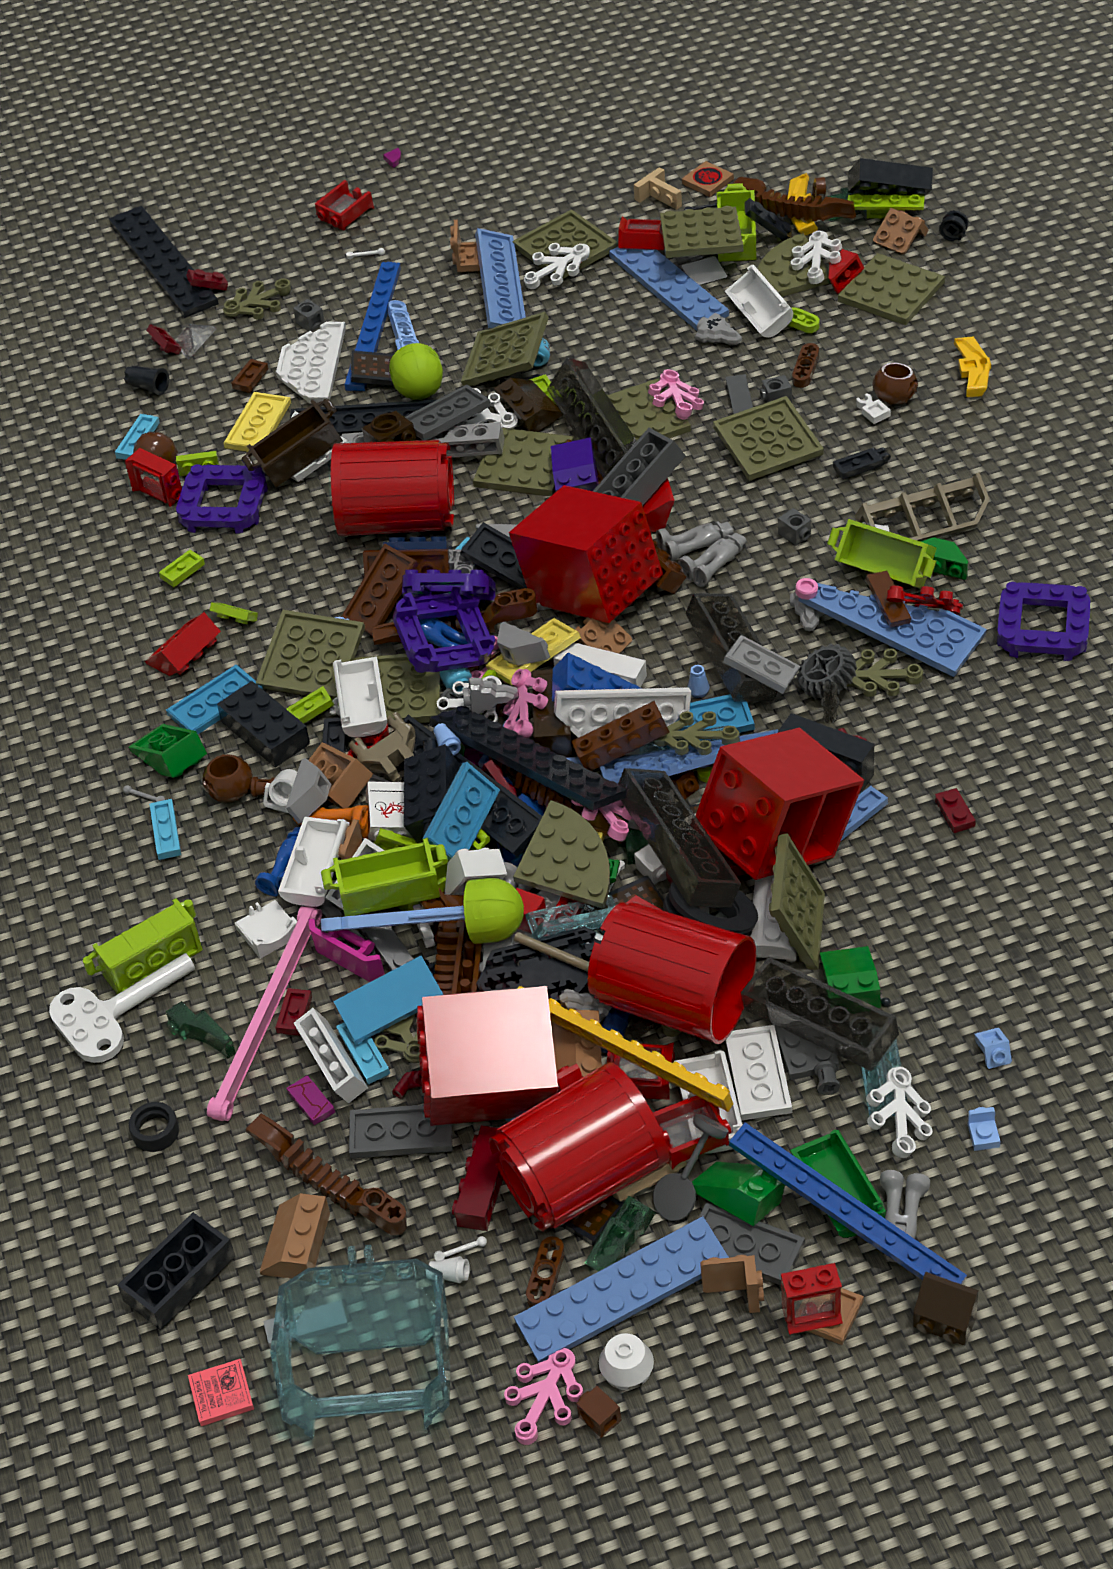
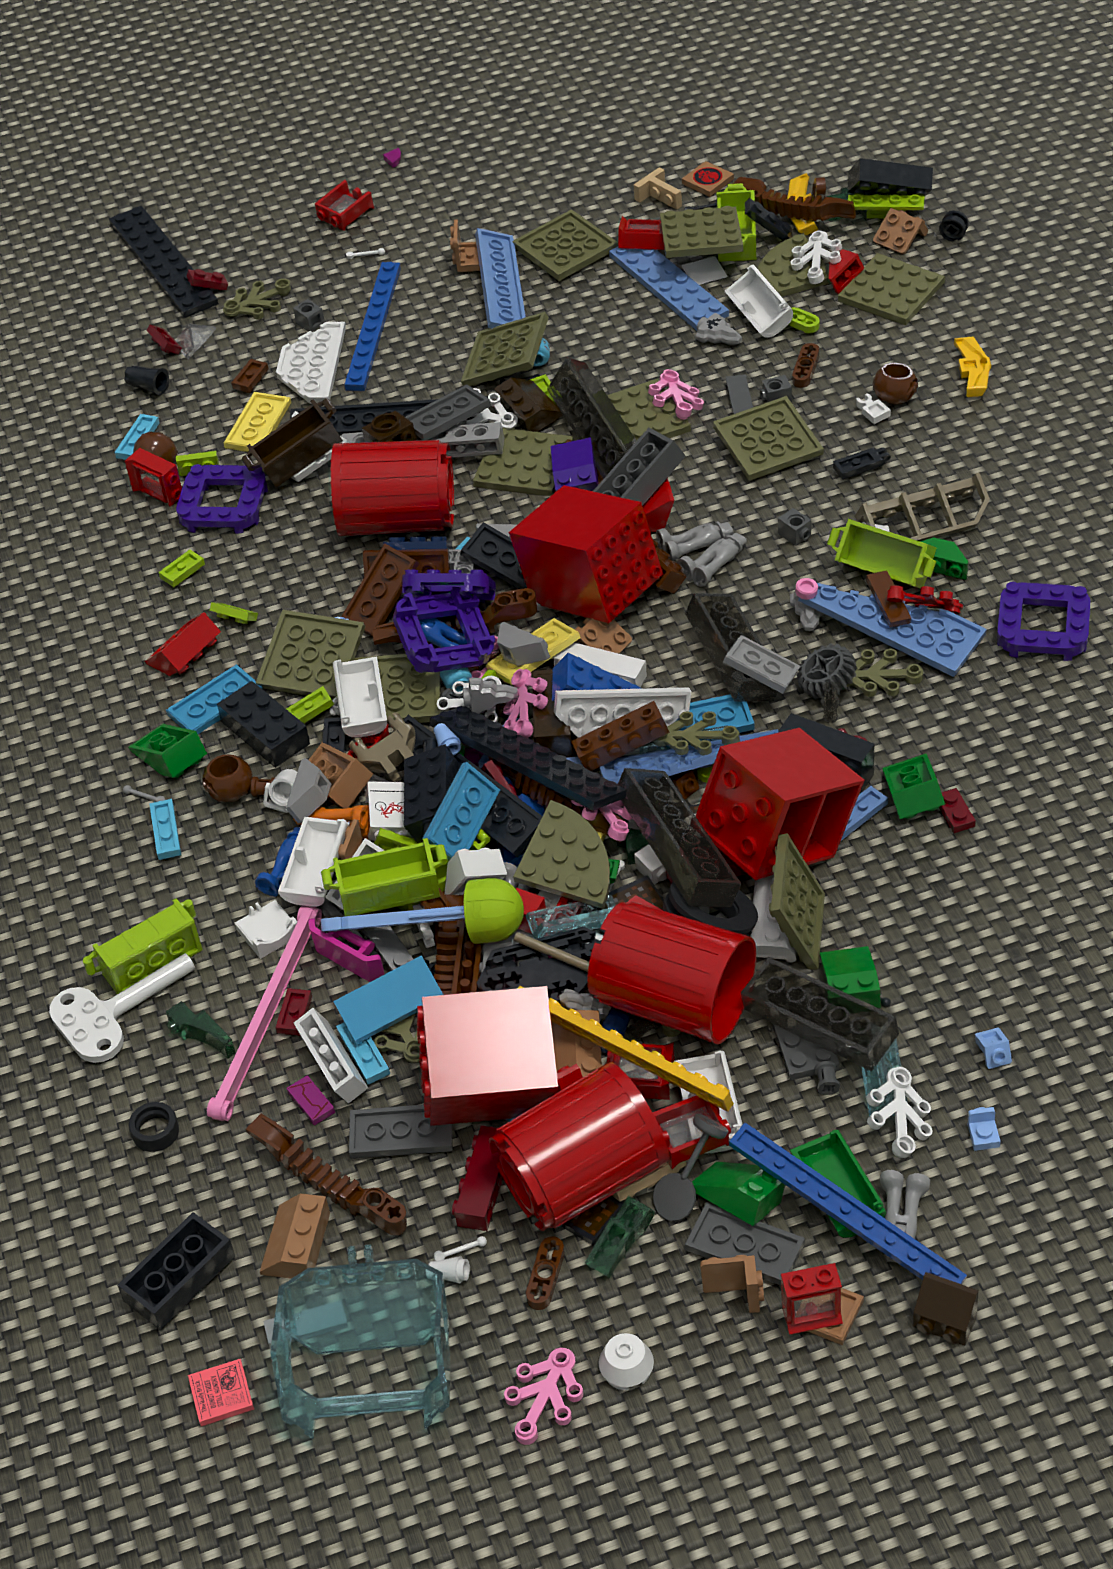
(371, 368): tile -> none
(408, 1081): dark red arm -> none
(414, 366): lime piece -> none
(577, 254): white plant -> none
(598, 1411): reddish brown brick -> none
(619, 1290): medium blue plate -> none
(698, 682): light blue cone -> none
(758, 1073): white plate -> none
(913, 786): none -> green slope

